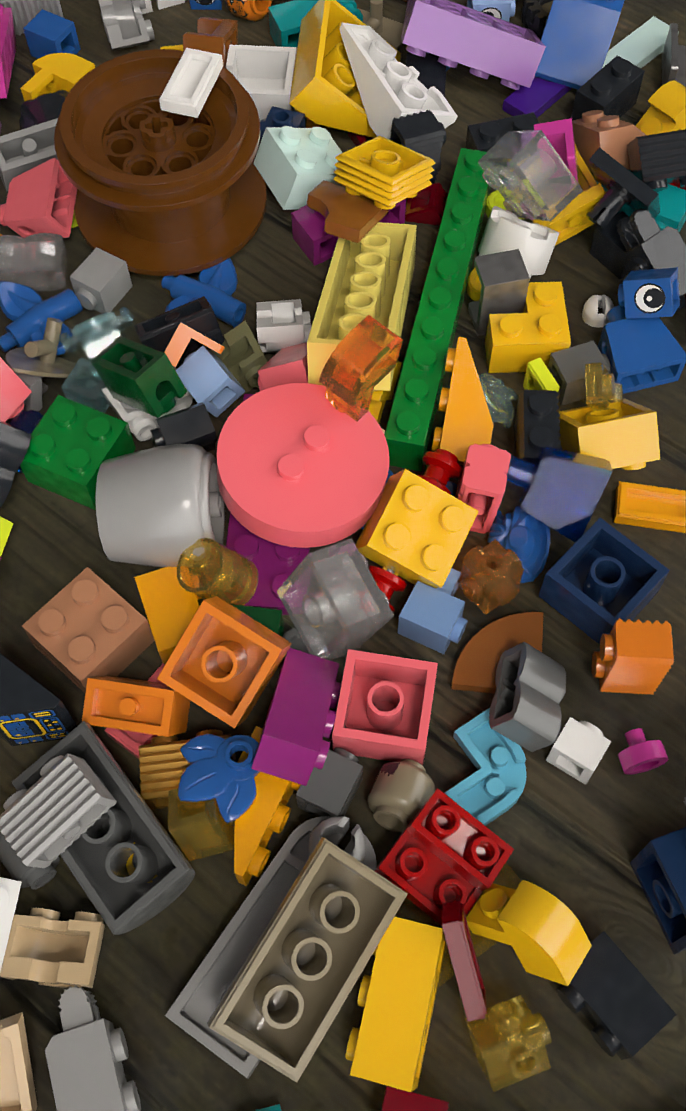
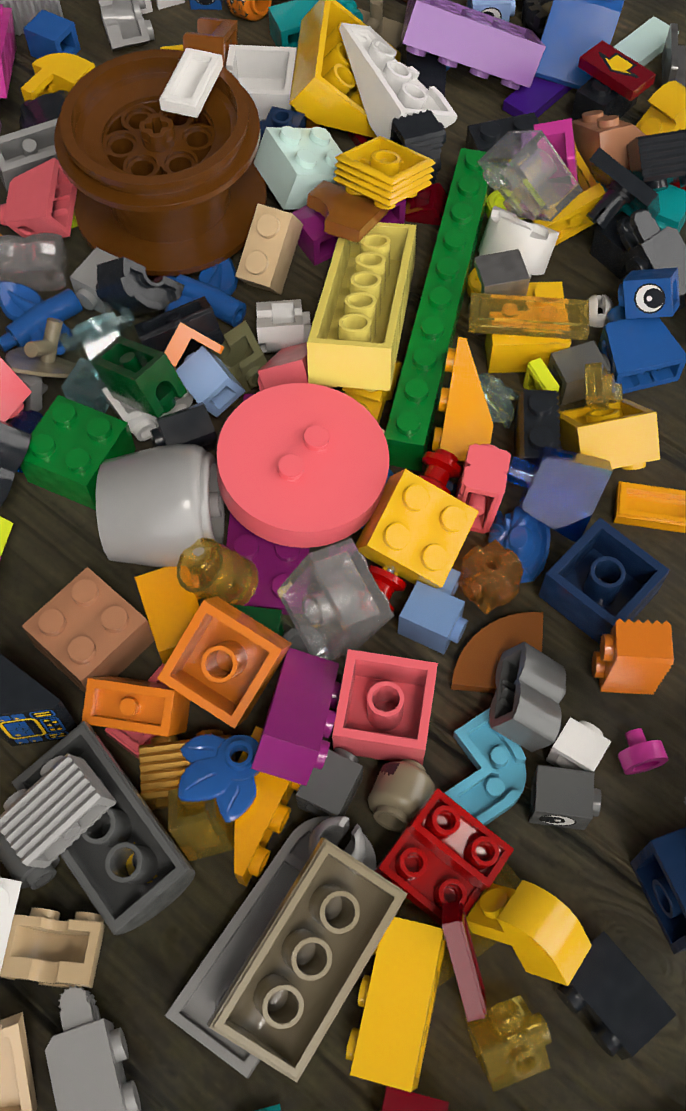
(127, 285): none -> black cylinder
(269, 249): none -> tan brick
(359, 365): clear orange brick -> none
(529, 316): none -> clear yellow tile
(563, 797): none -> dark grey brick
(616, 70): none -> dark red tile

